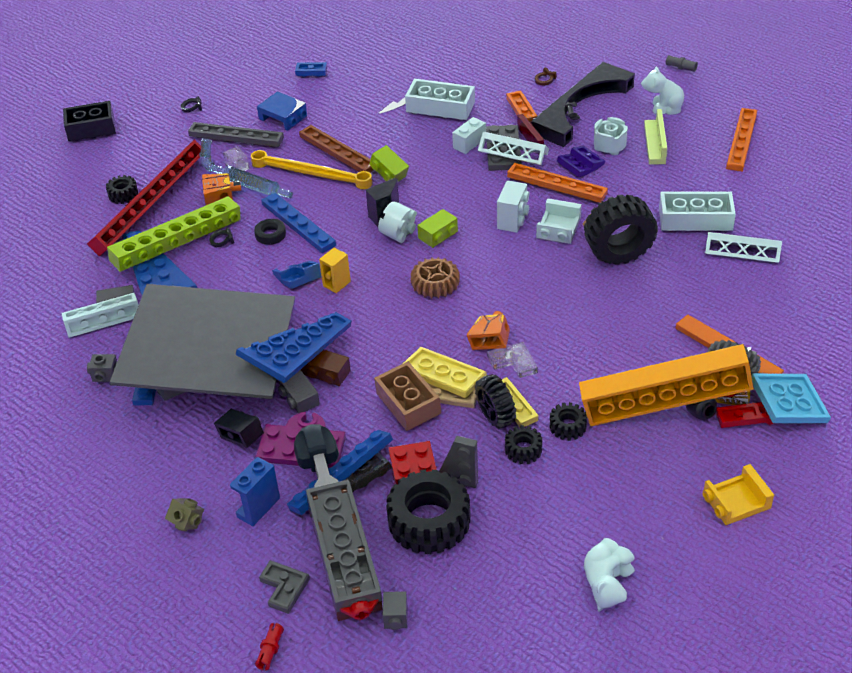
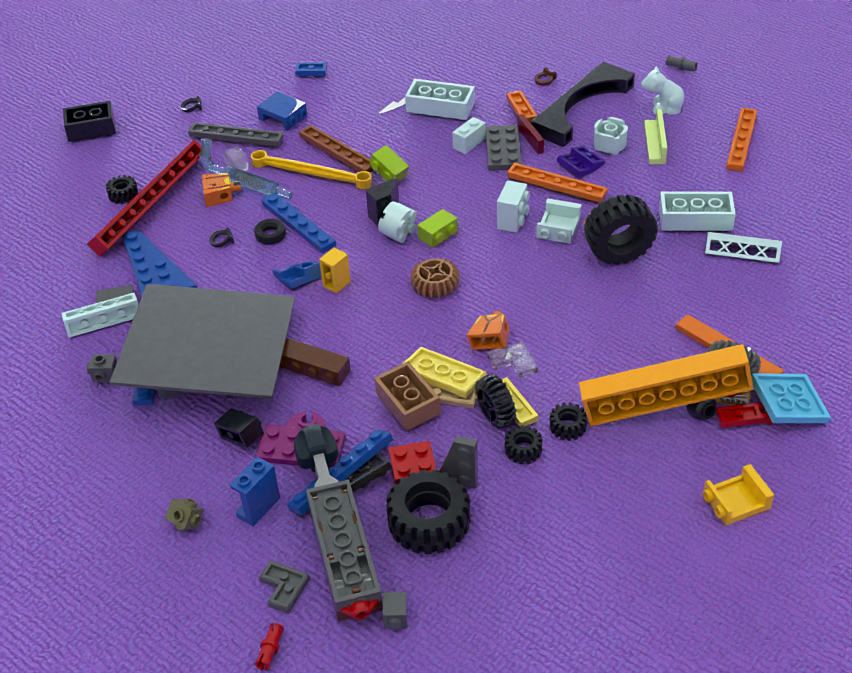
(173, 233): lime brick -> none
(293, 349): blue wing -> none
(299, 393): dark grey brick -> none
(513, 144): light aqua fence -> none
(573, 116): dark grey piece -> none
(602, 566): light aqua animal -> none

